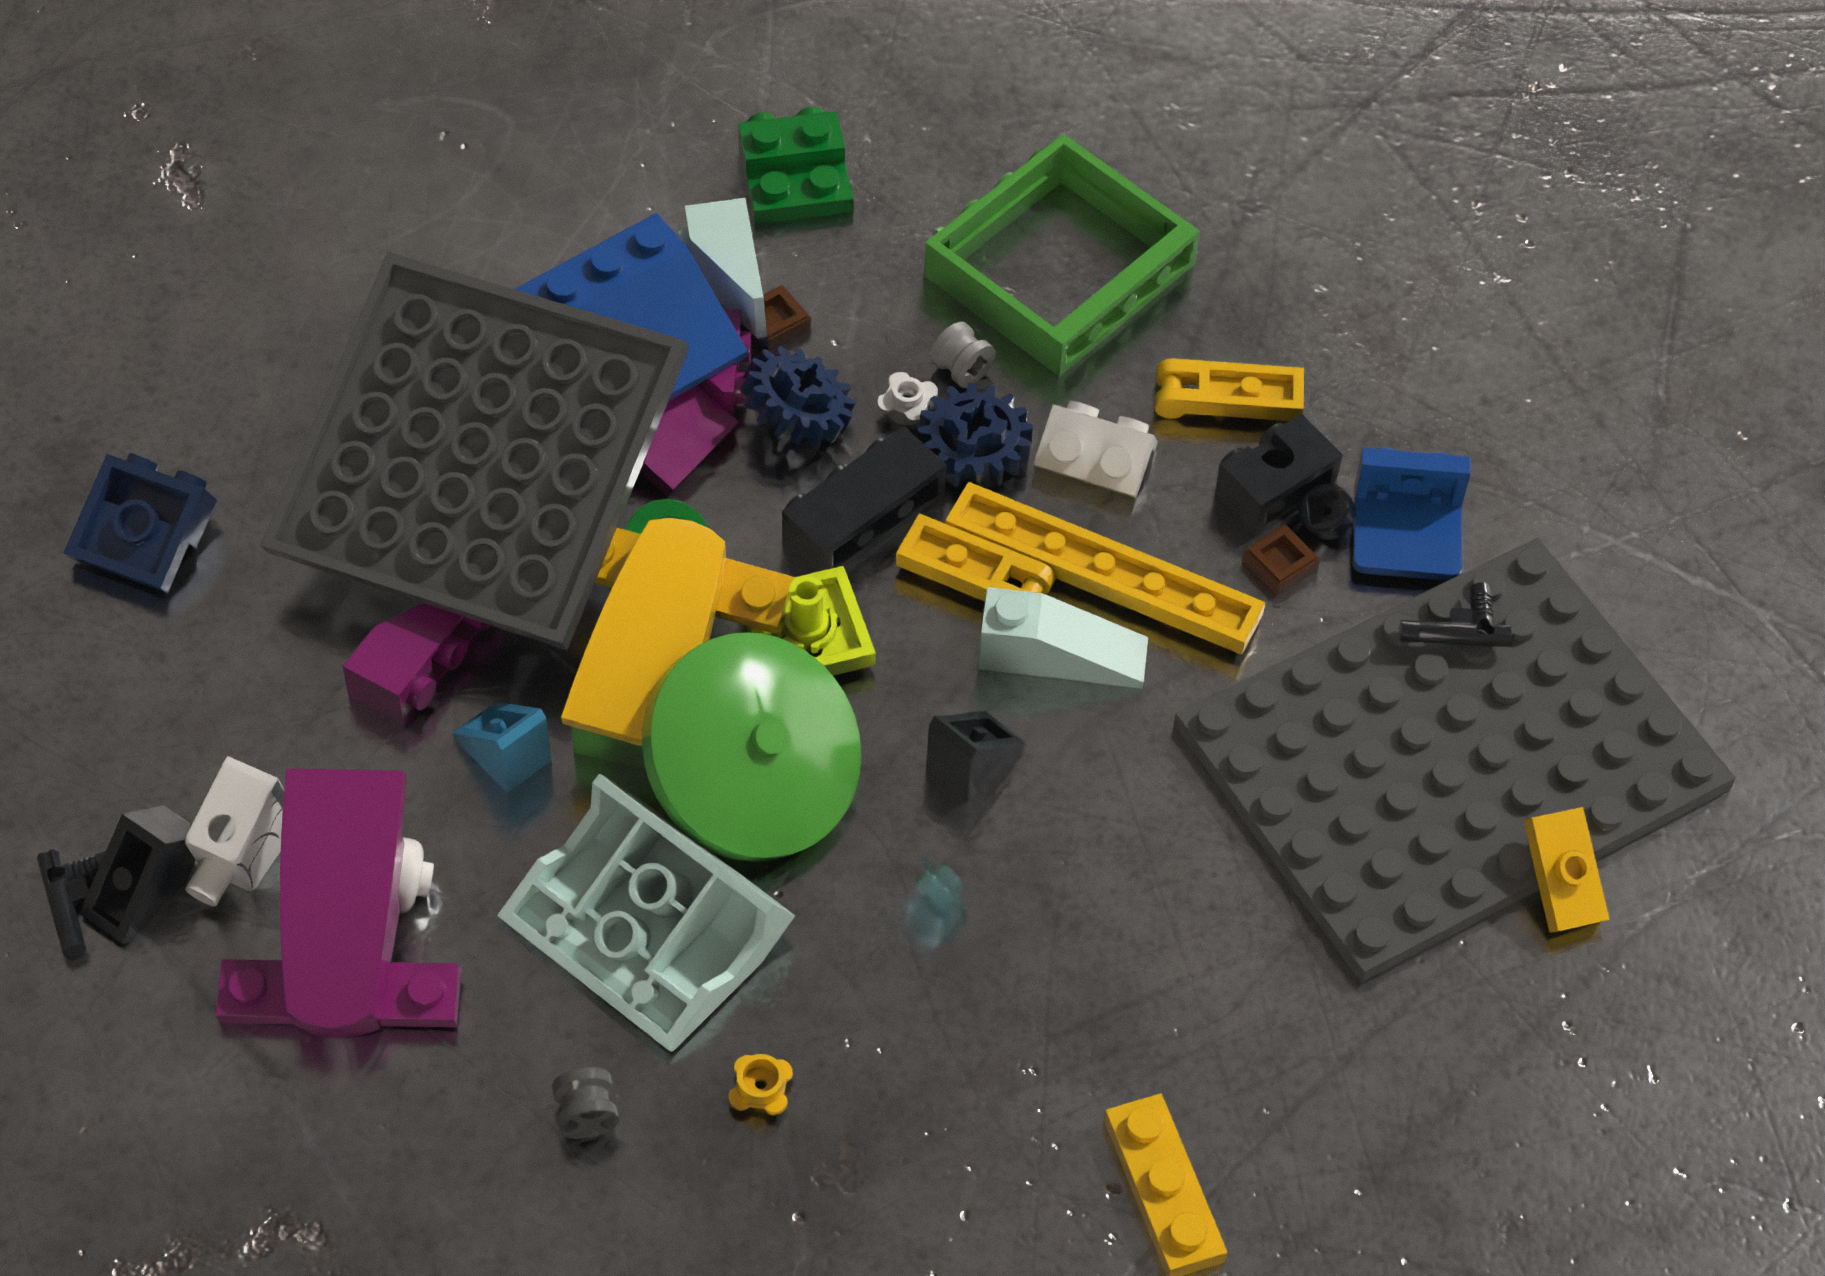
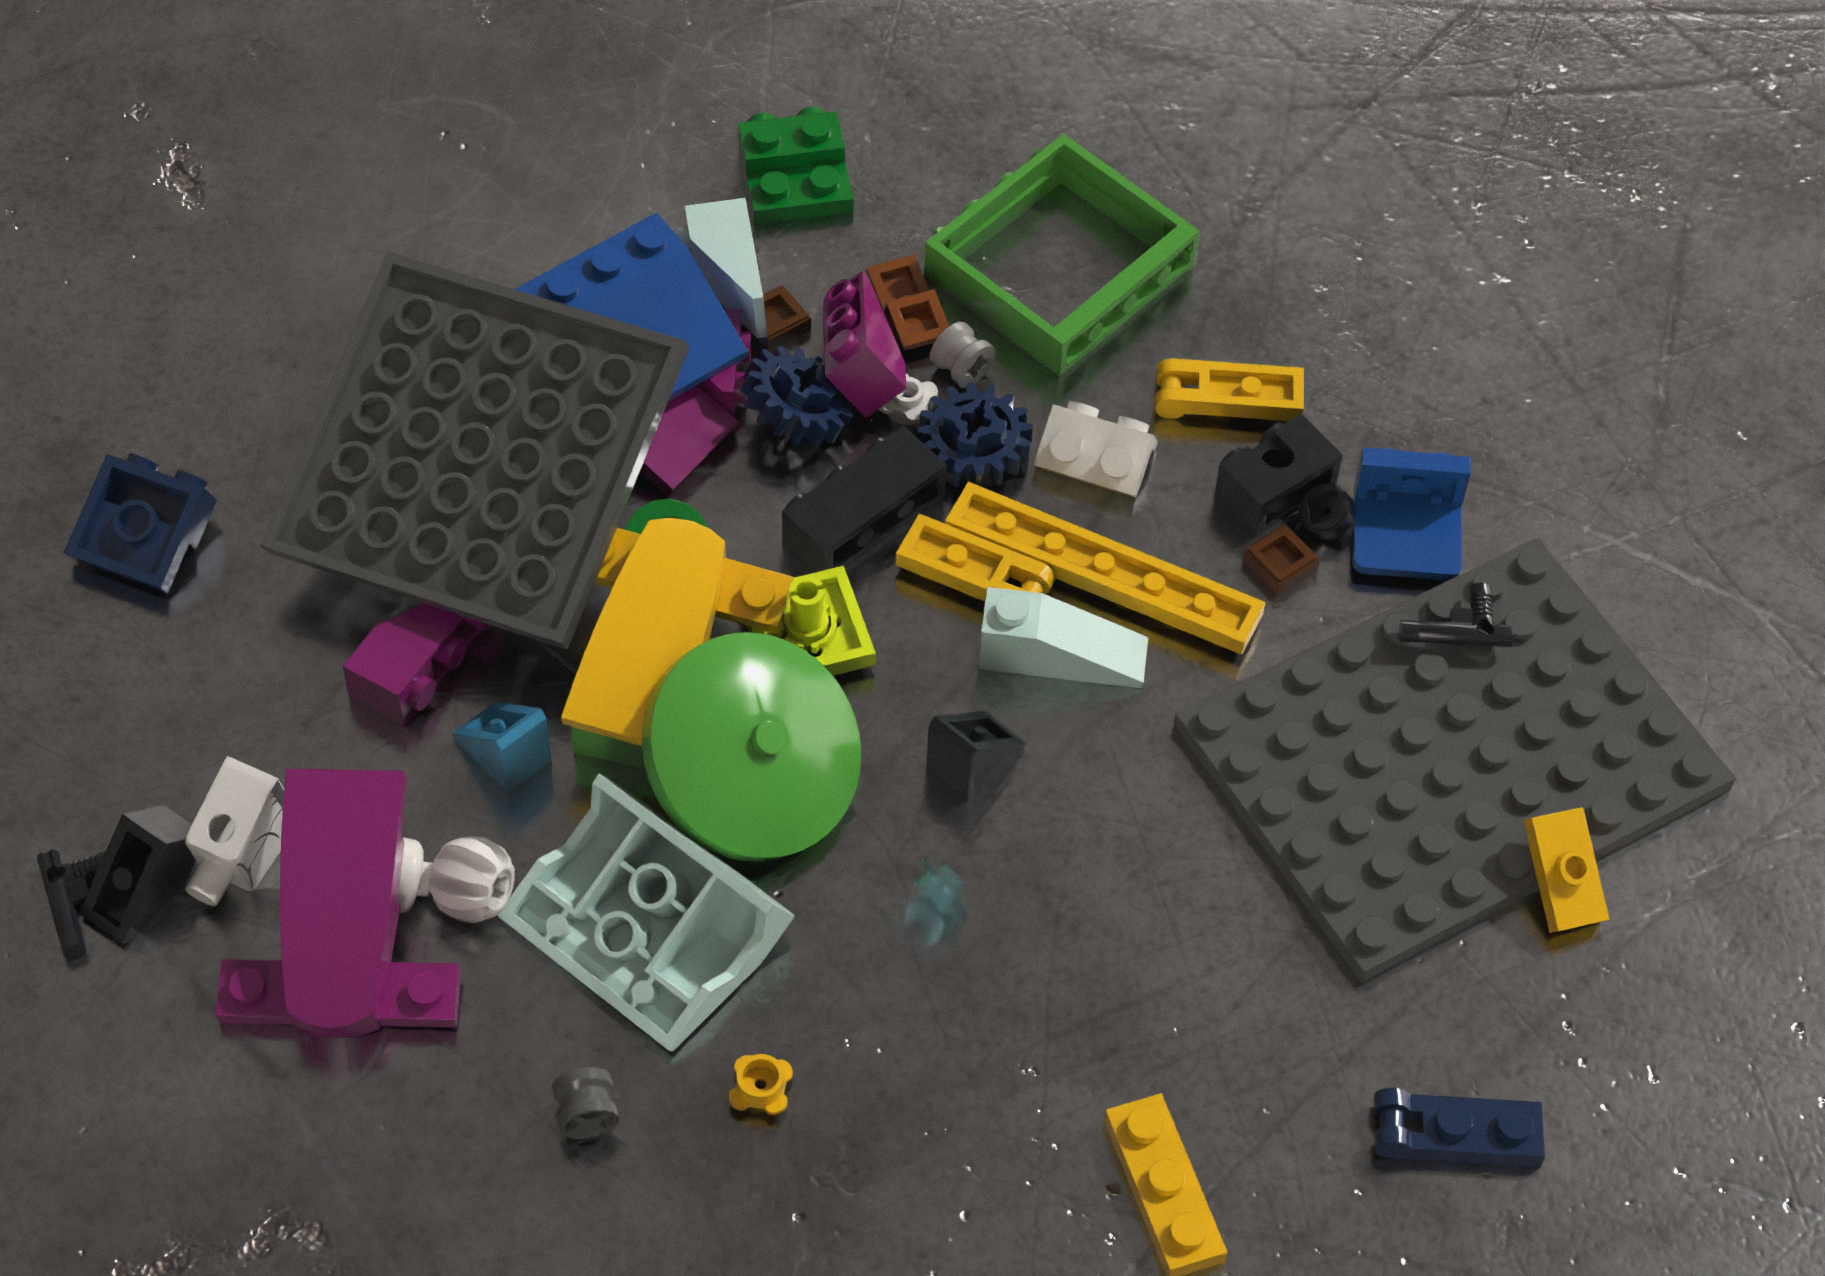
(471, 879): none -> white piece
(860, 346): none -> magenta slope
(907, 302): none -> dark orange slope
(1459, 1129): none -> dark blue plate

